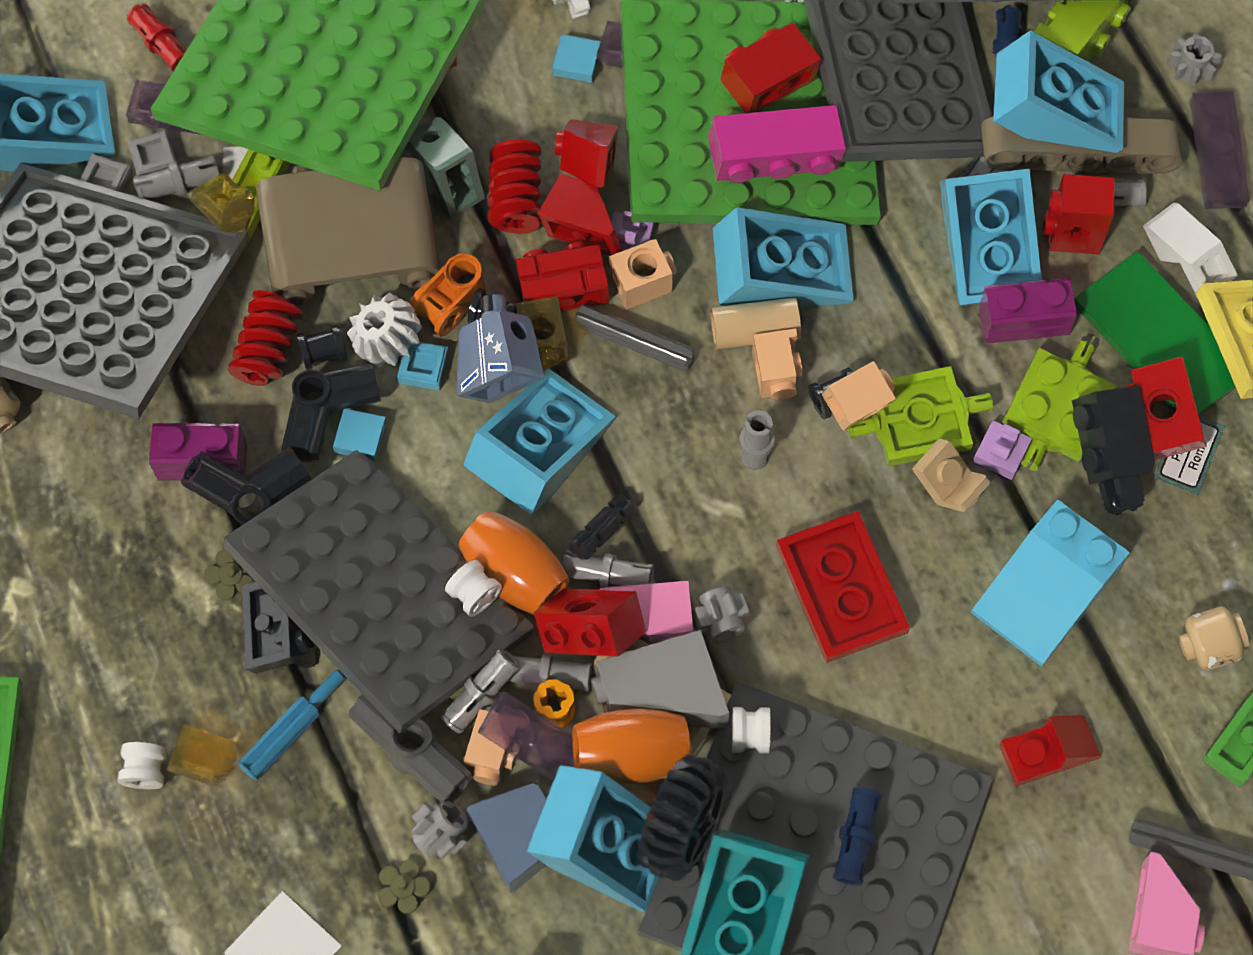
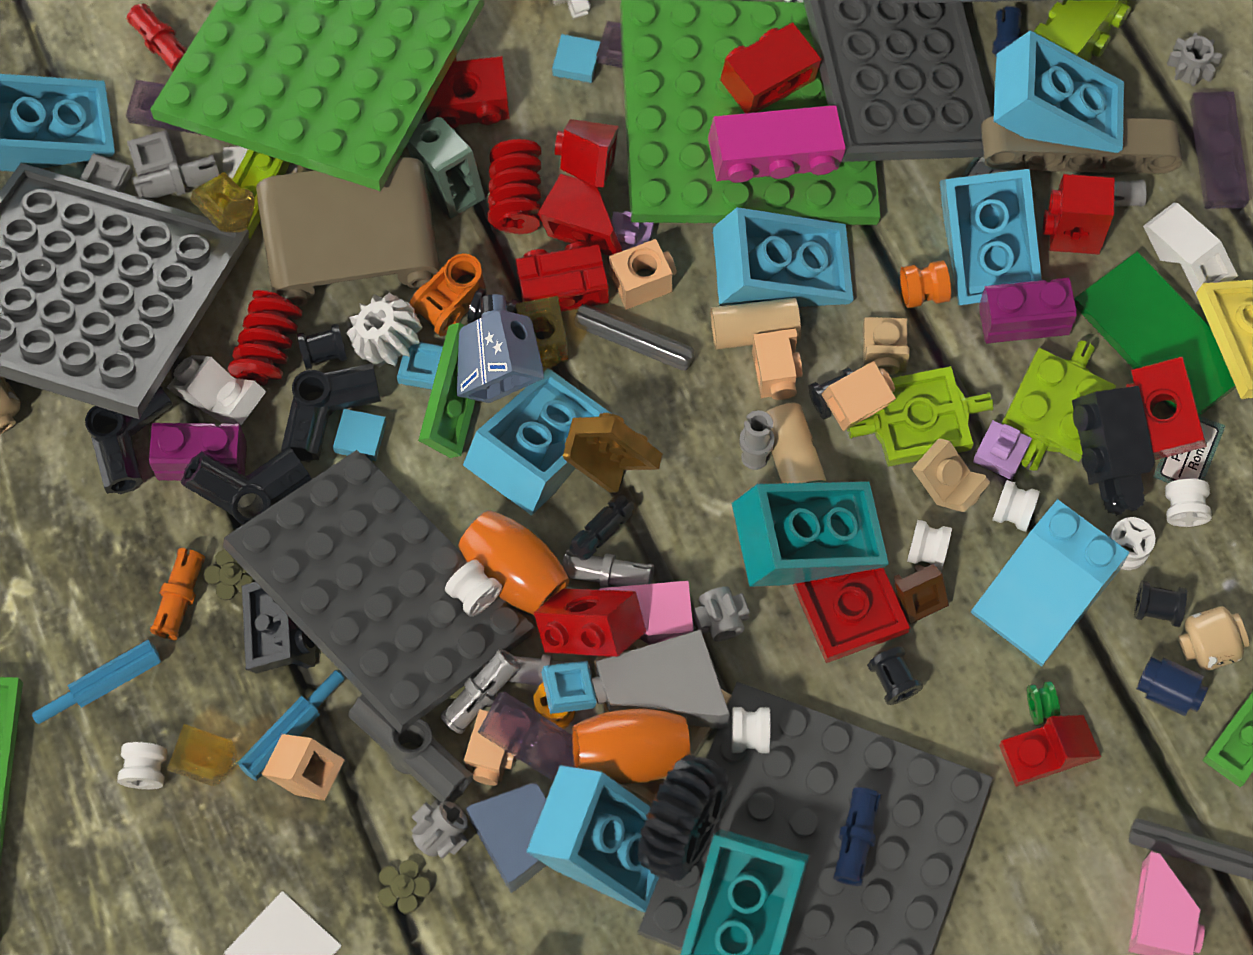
(103, 680): none -> dark azure axle
(115, 449): none -> black piece
(177, 594): none -> orange pin
(214, 390): none -> white slope
(303, 766): none -> light nougat brick
(446, 413): none -> bright green plate
(482, 79): none -> red brick
(568, 687): none -> medium azure tile
(607, 447): none -> pearl gold bracket
(793, 446): none -> tan pin
(808, 531): none -> teal slope
(886, 343): none -> tan bracket
(895, 675): none -> black bush
(921, 592): none -> reddish brown tile
(928, 284): none -> orange wheel
(929, 544): none -> white wheel
(1016, 505): none -> white wheel
(1042, 702): none -> green bush
(1136, 535): none -> white wheel
(1160, 603): none -> black bush
(1172, 686): none -> dark blue brick
(1188, 502): none -> white wheel

